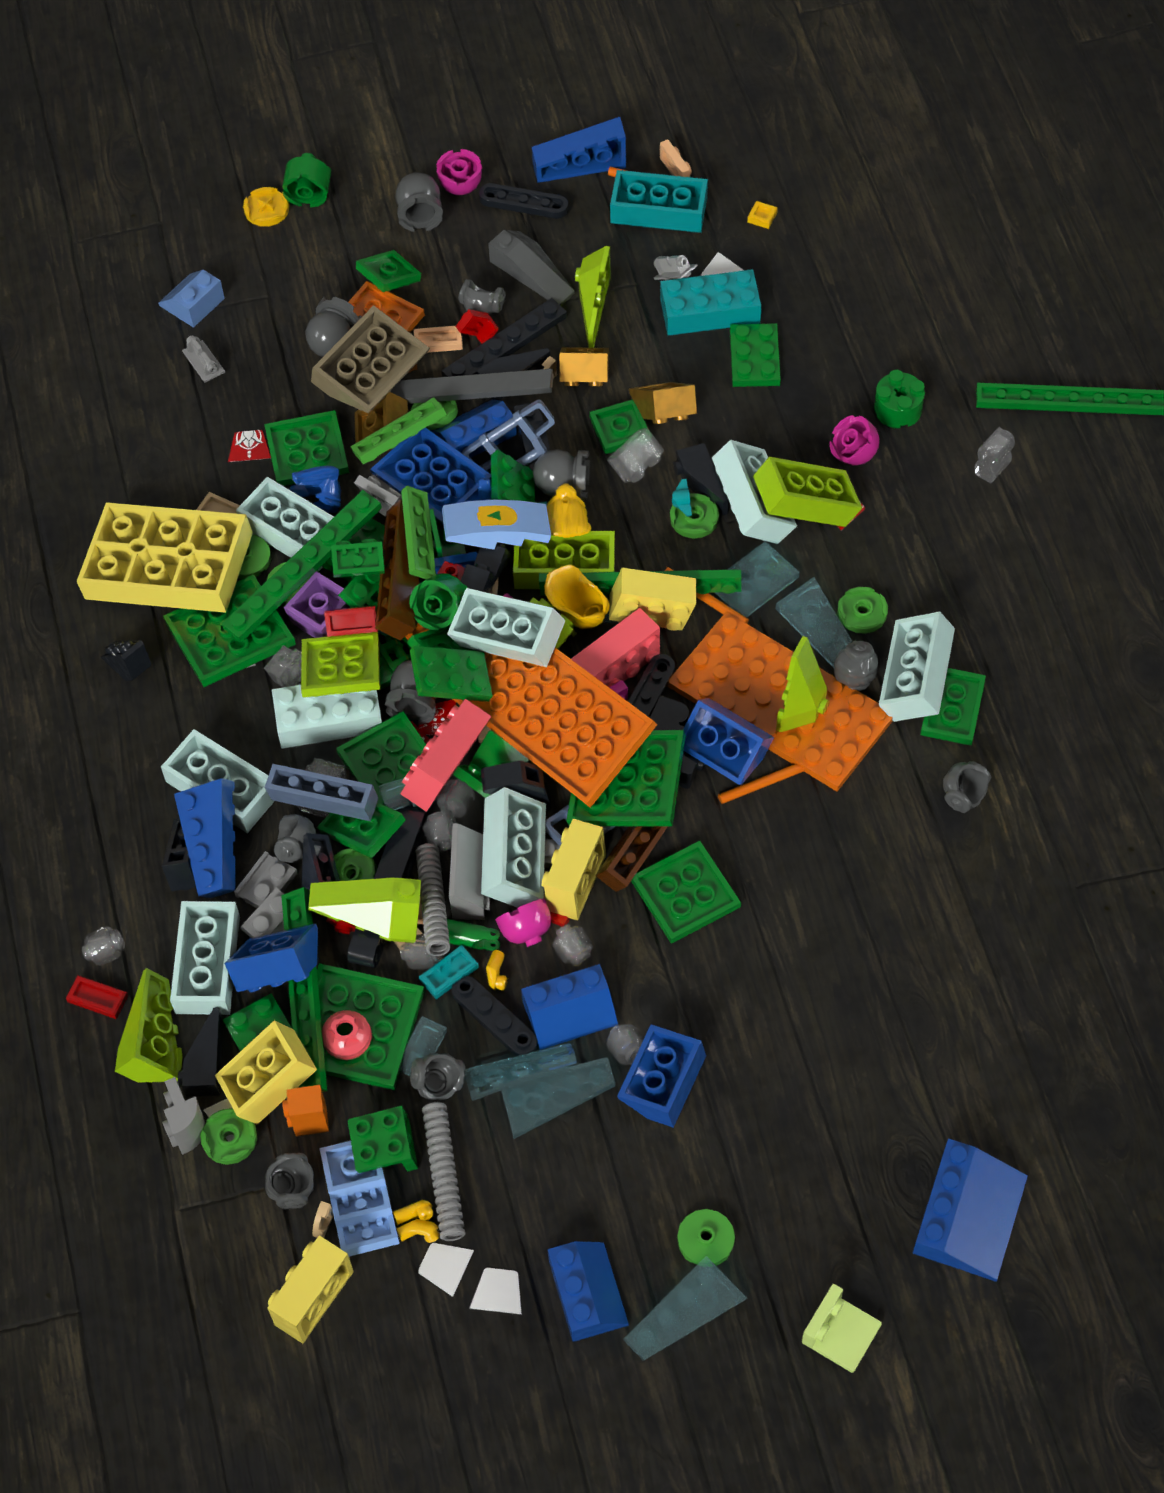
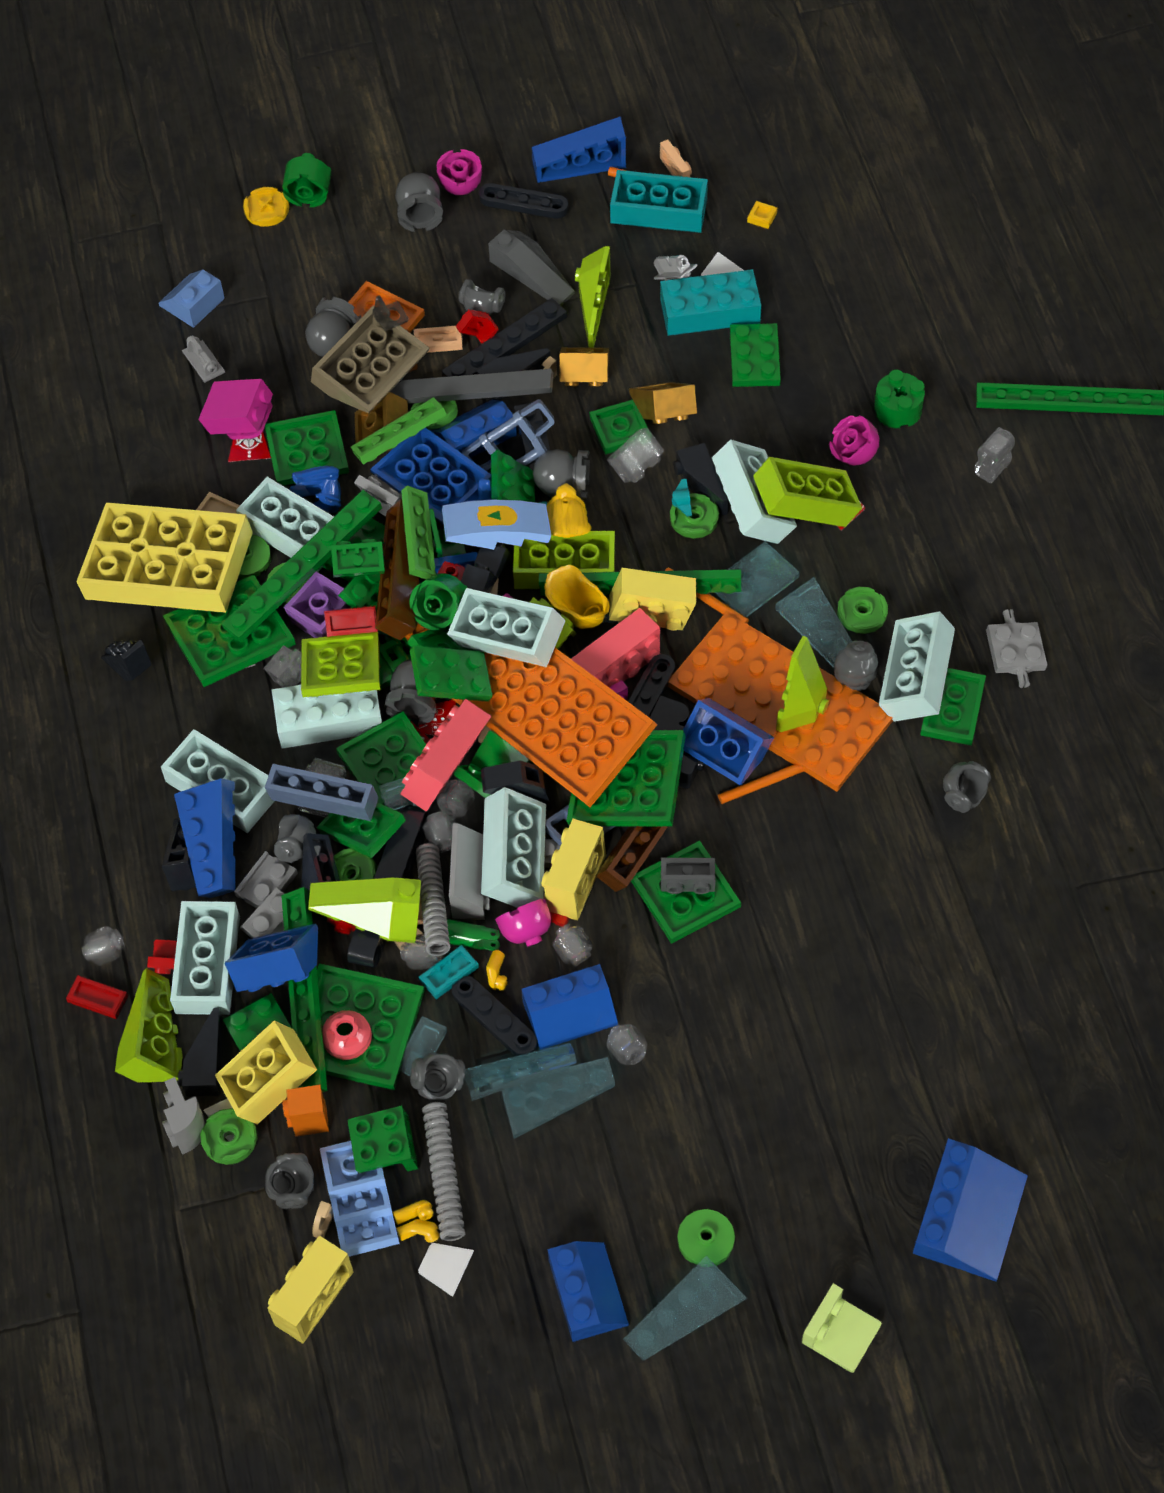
(163, 956): none -> red bracket
(237, 408): none -> dark pink brick
(382, 314): none -> clear smoke bracket
(388, 270): green plate -> none
(498, 1291): white sticker -> none
(662, 1075): blue slope -> none
(688, 875): none -> dark grey bracket
(1016, 648): none -> light grey plate

